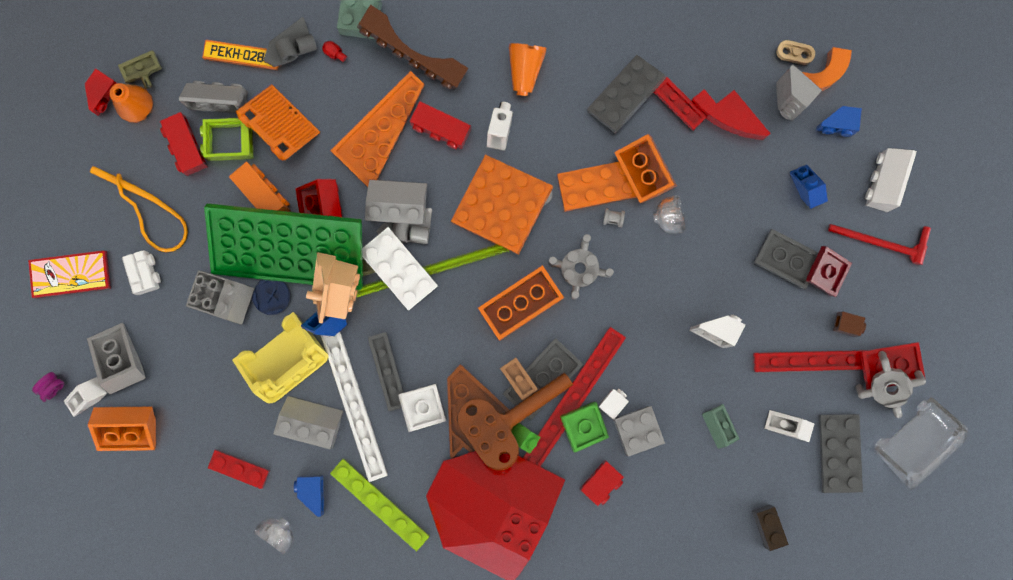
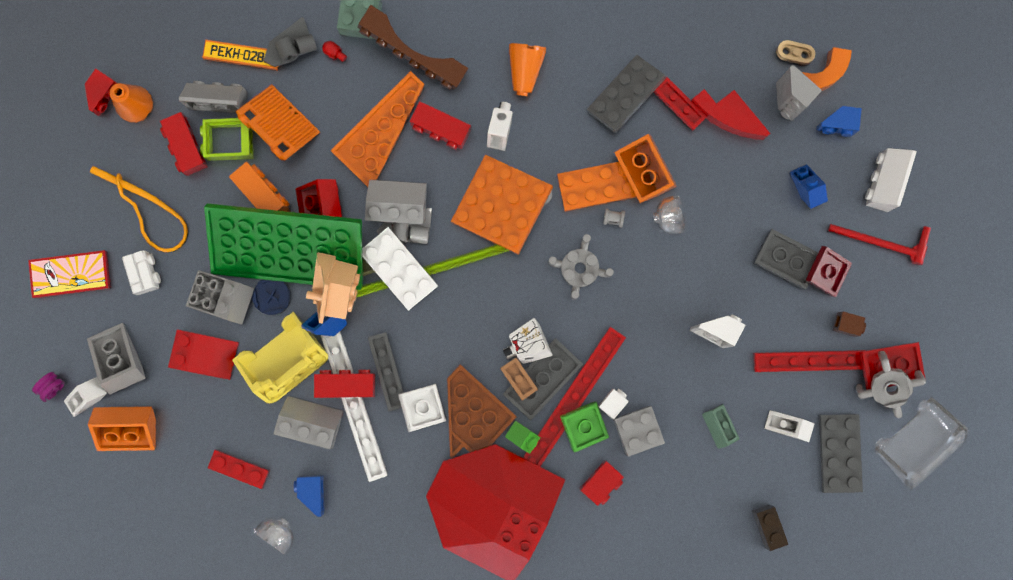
(140, 68): olive plate -> none
(203, 354): none -> red slope
(344, 384): none -> red brick
(380, 504): lime plate -> none
(491, 431): dark orange piece -> none
(520, 303): orange brick -> none
(528, 343): none -> white torso

